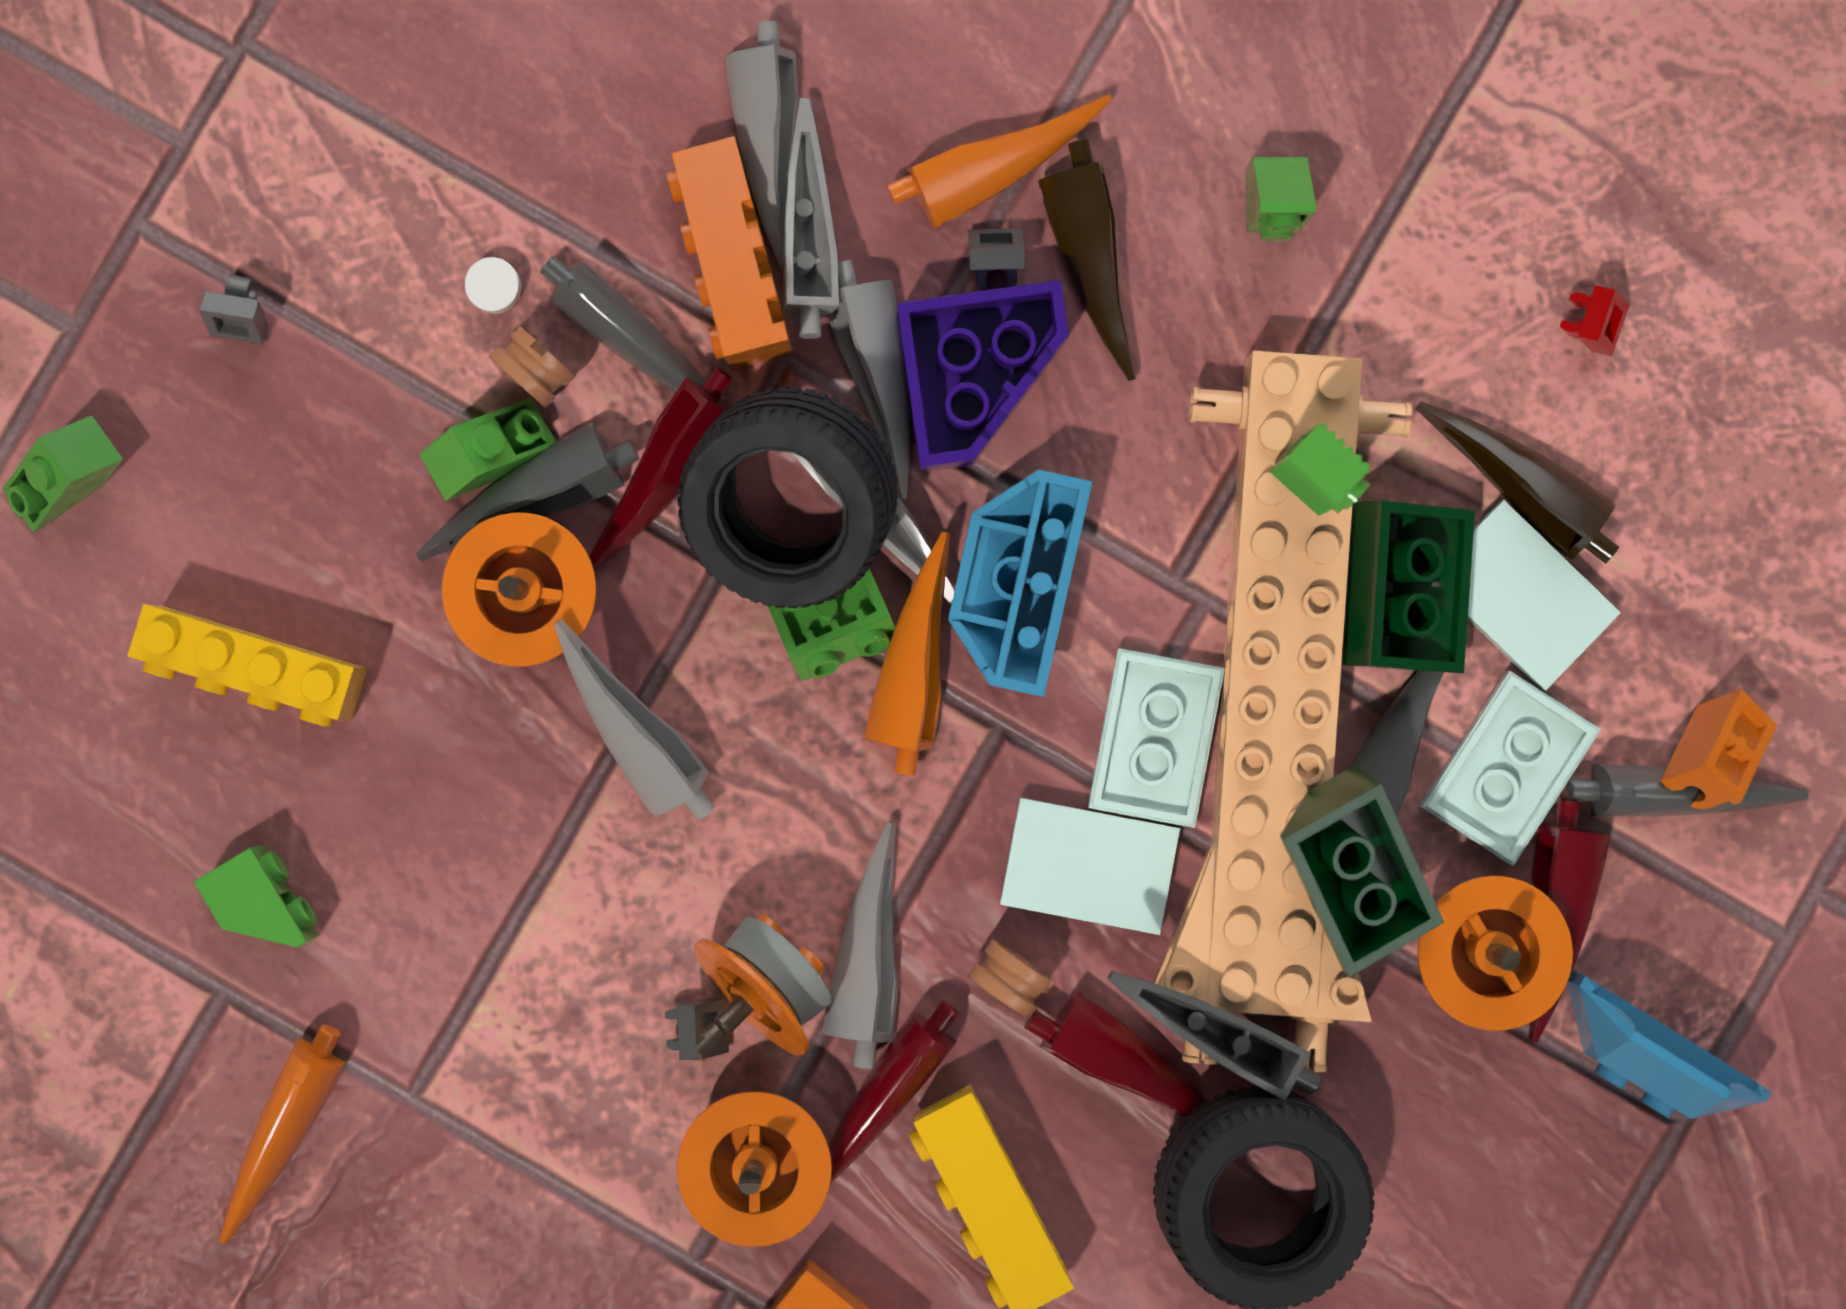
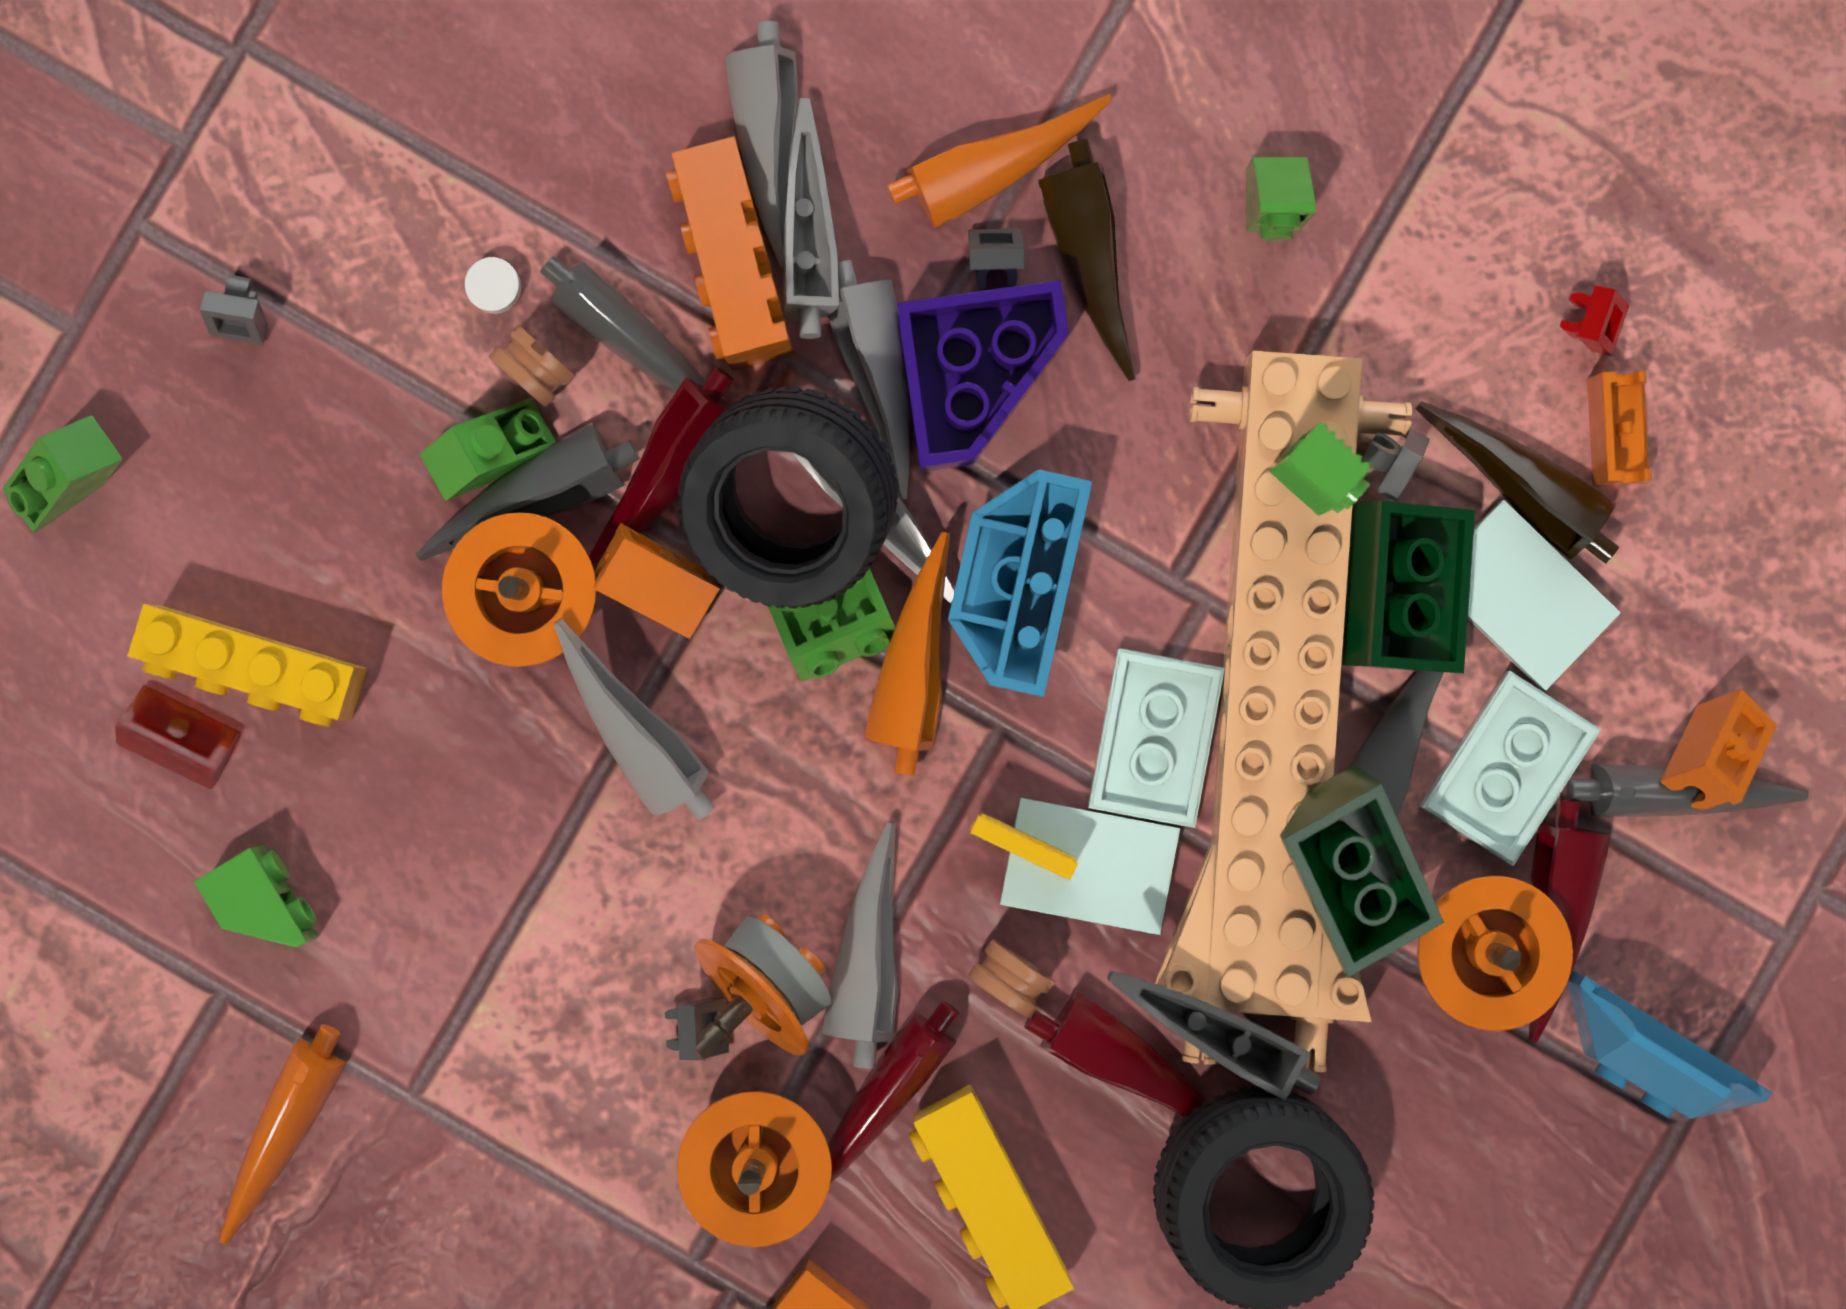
(176, 736): none -> clear red slope
(655, 581): none -> orange hinge
(1024, 845): none -> yellow tile
(1395, 460): none -> dark grey tile
(1618, 429): none -> orange hinge

